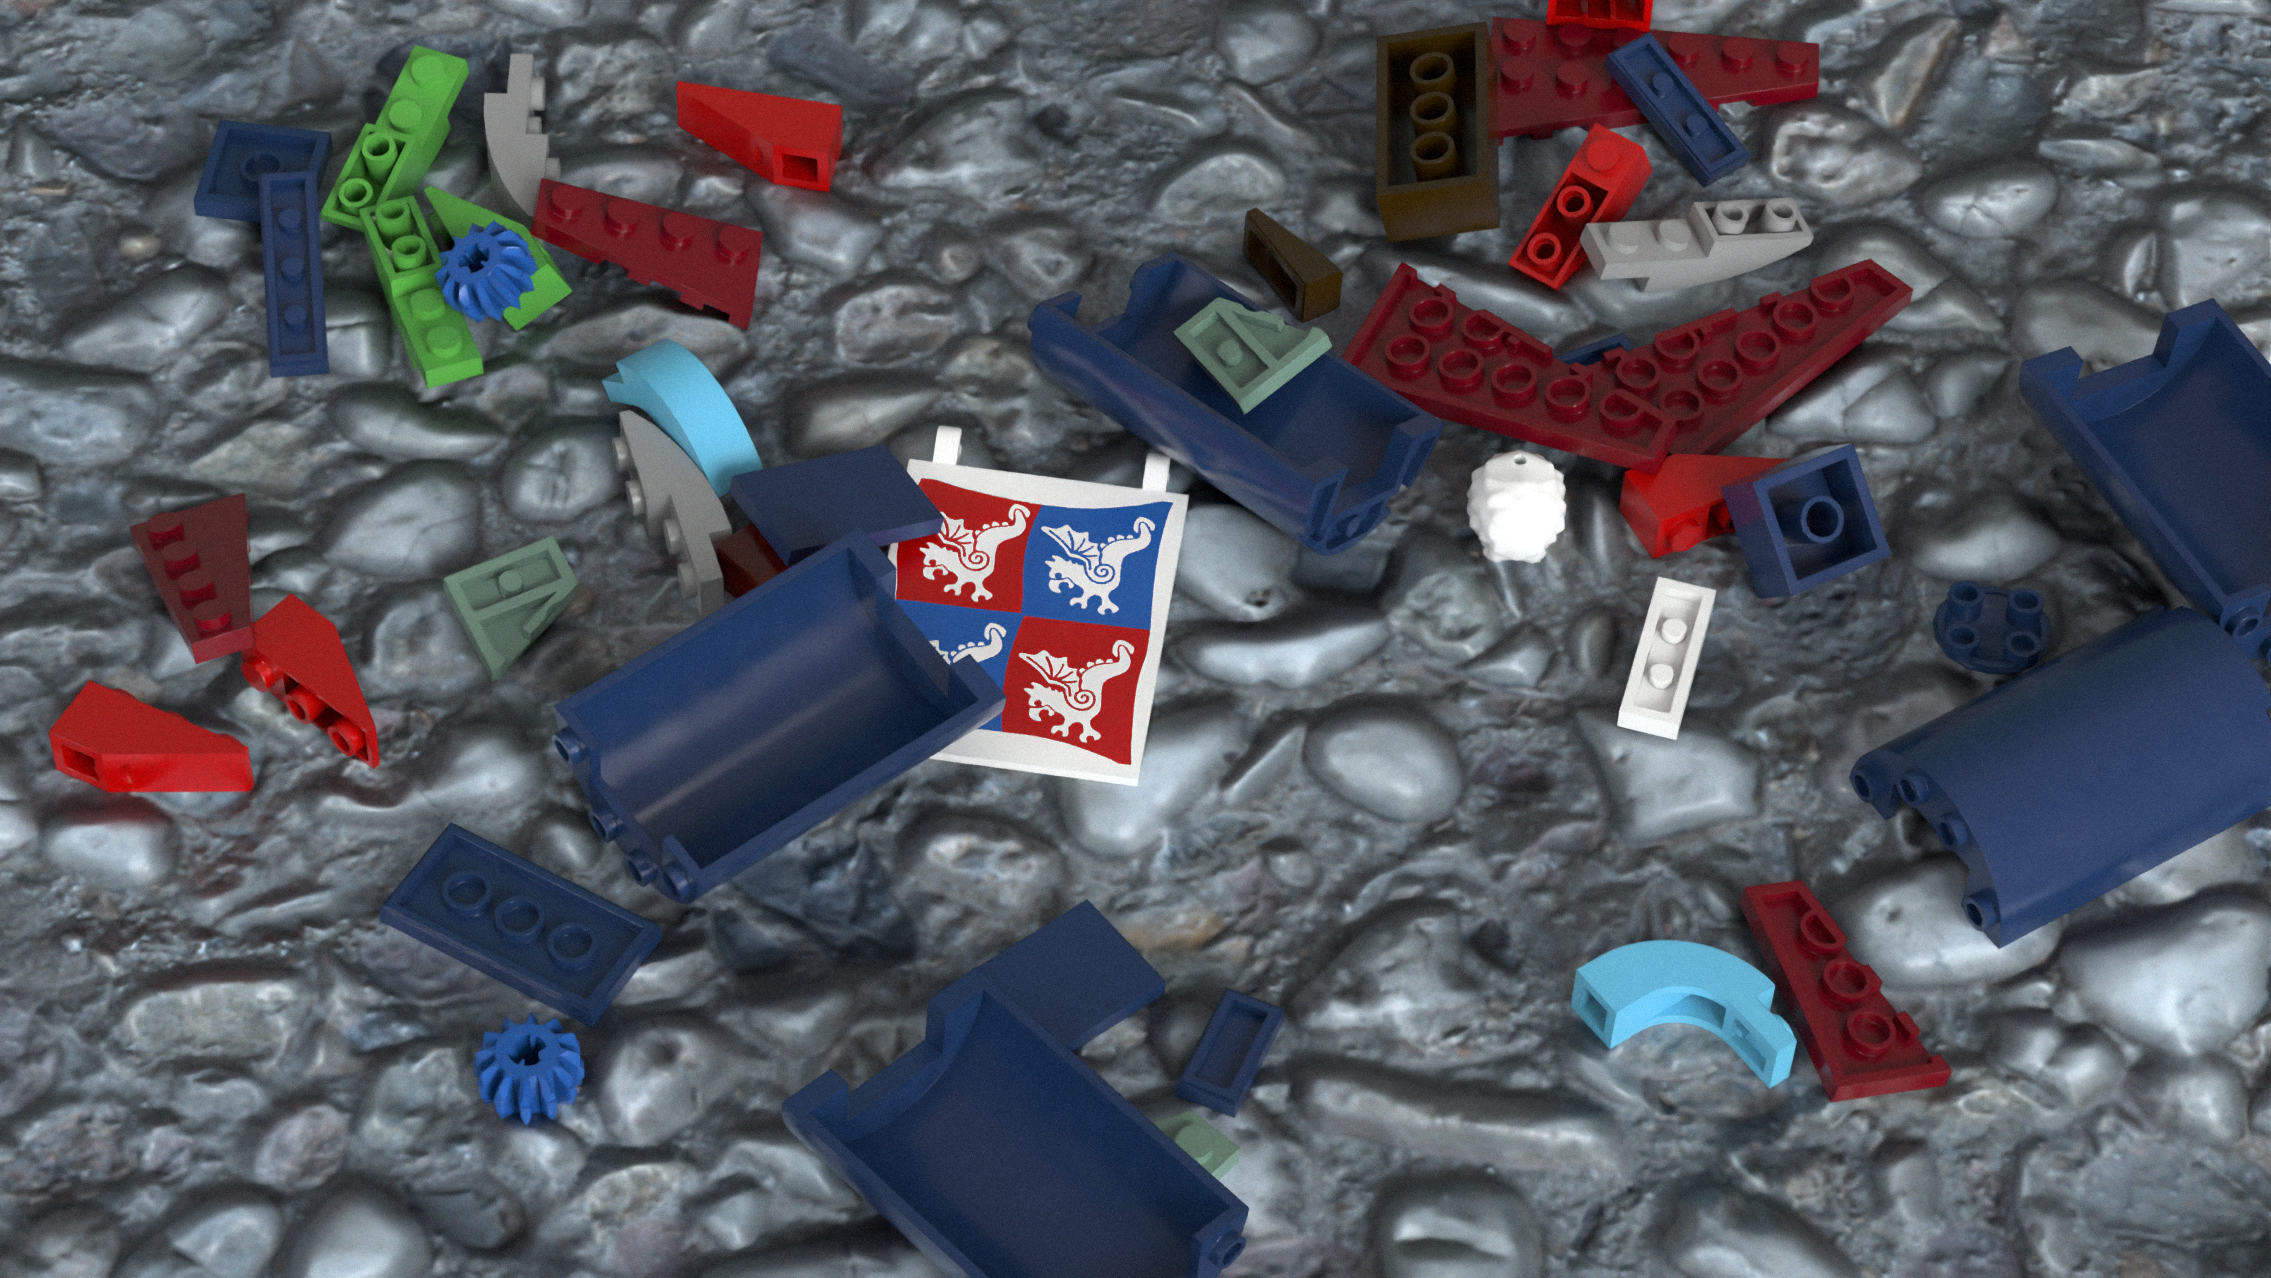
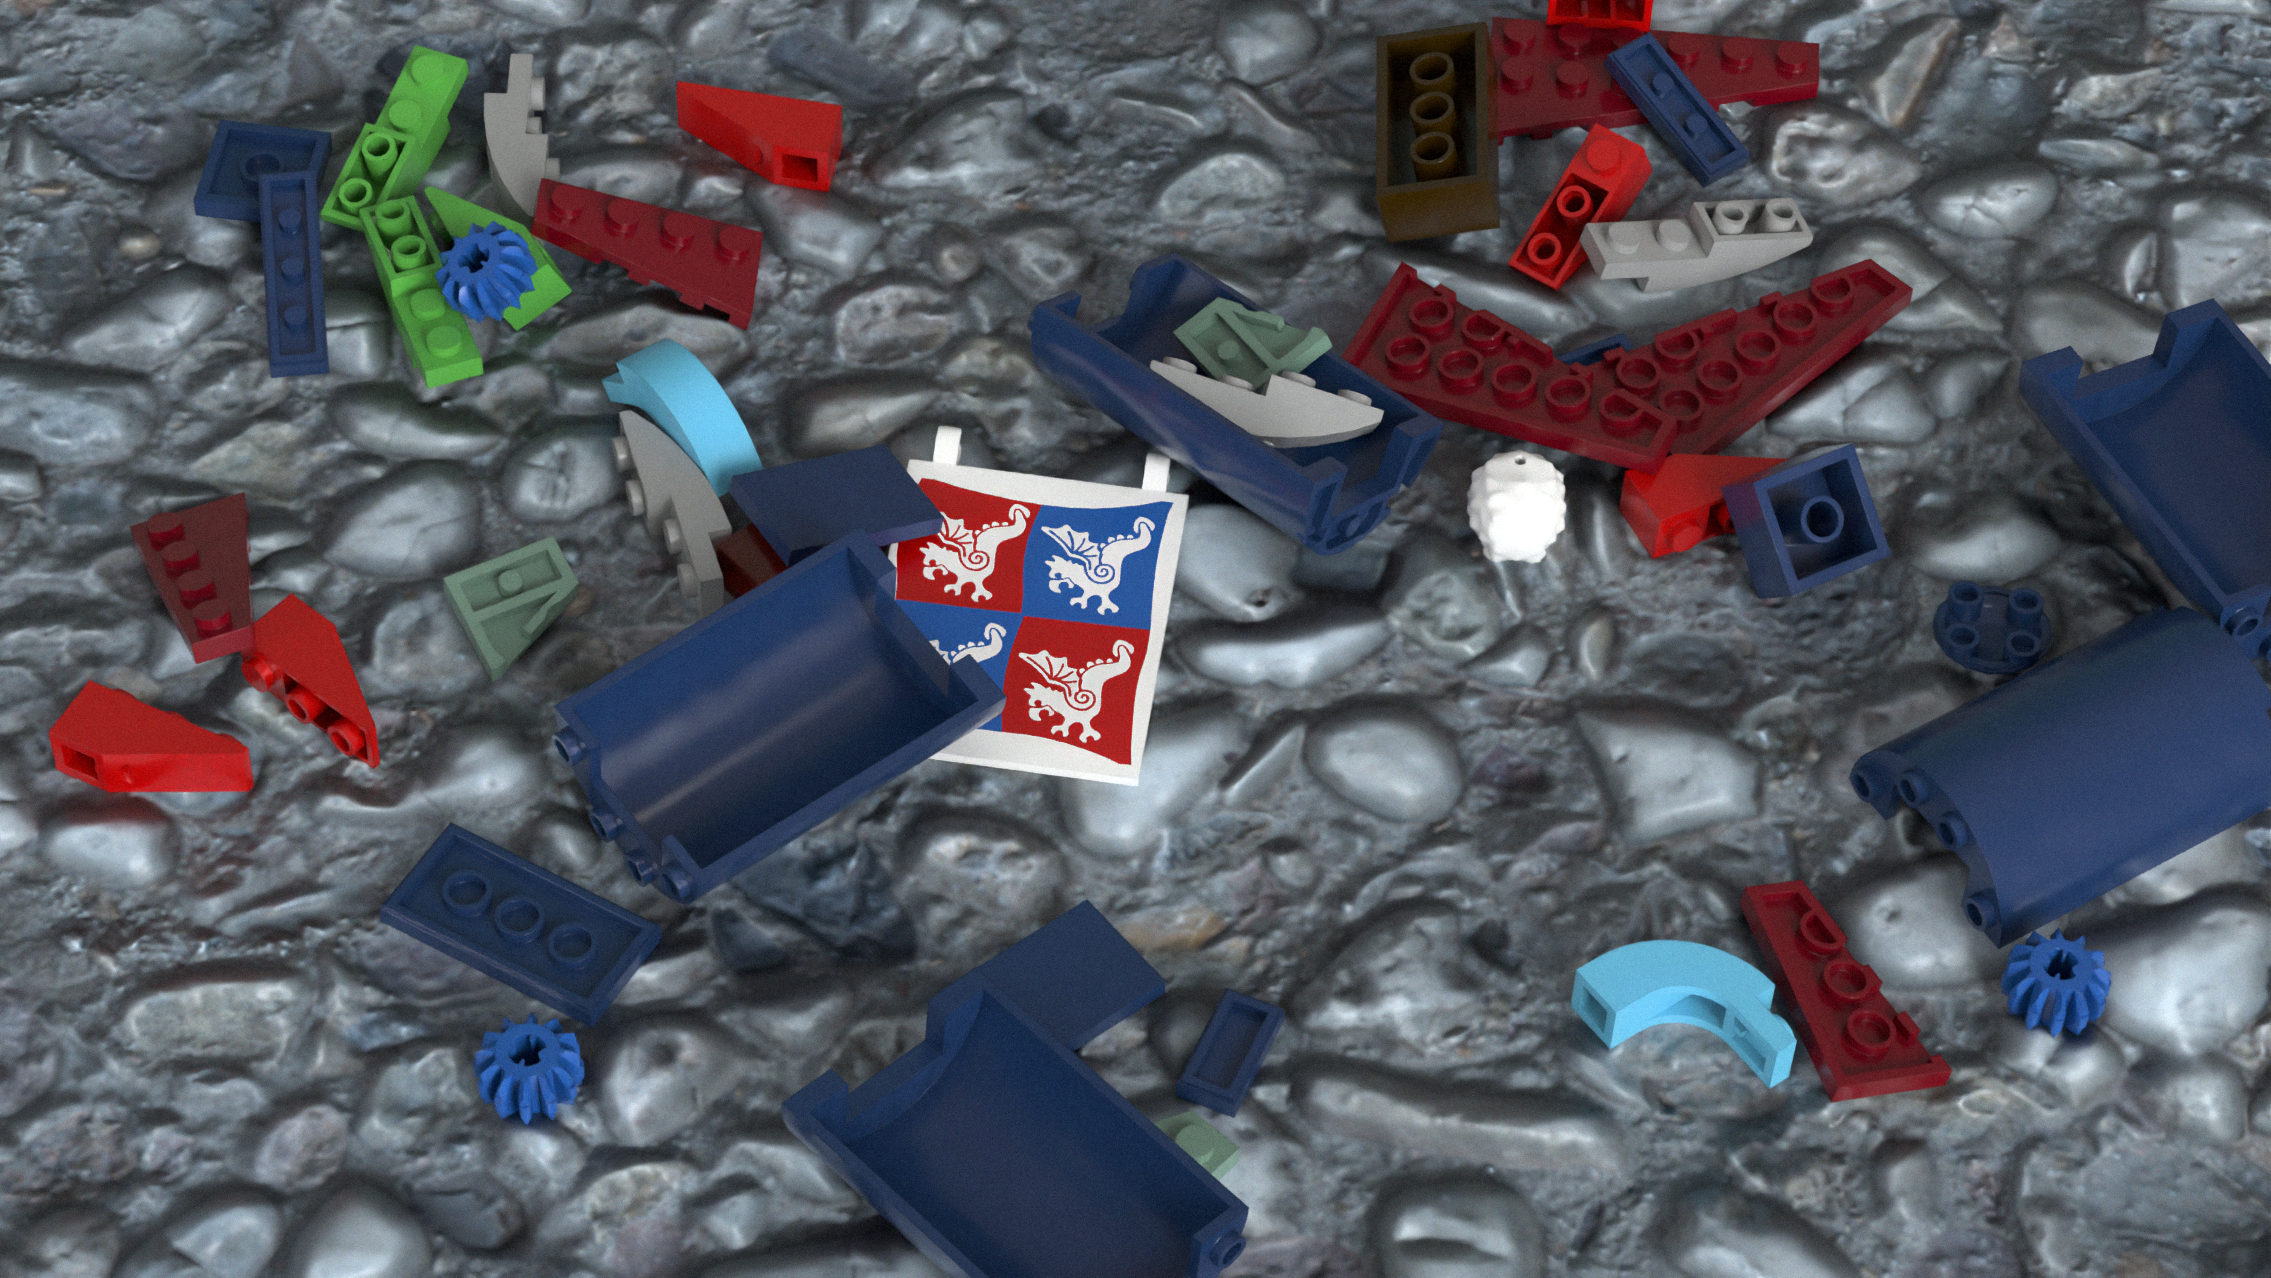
(1285, 413): none -> light grey slope
(1294, 269): dark brown slope -> none
(1666, 658): white plate -> none
(2055, 982): none -> blue gear

